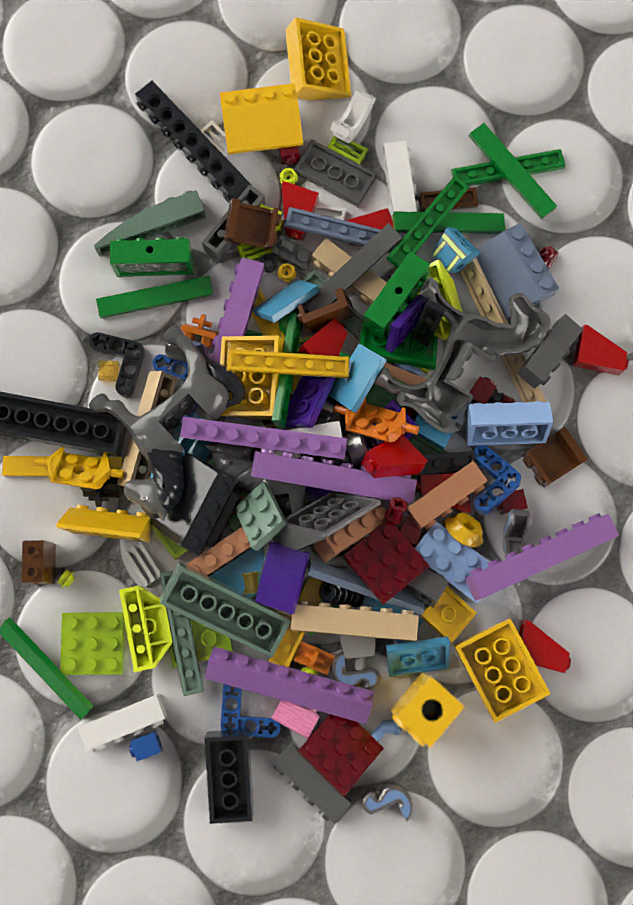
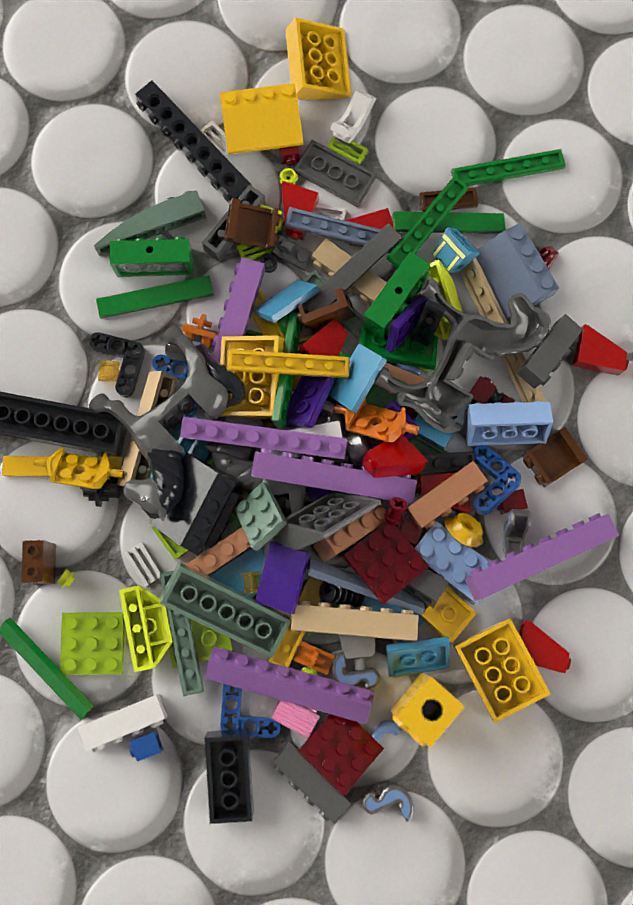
(106, 524): yellow slope -> none
(286, 268): yellow plate -> none
(399, 177): white brick -> none
(512, 171): green tile -> none

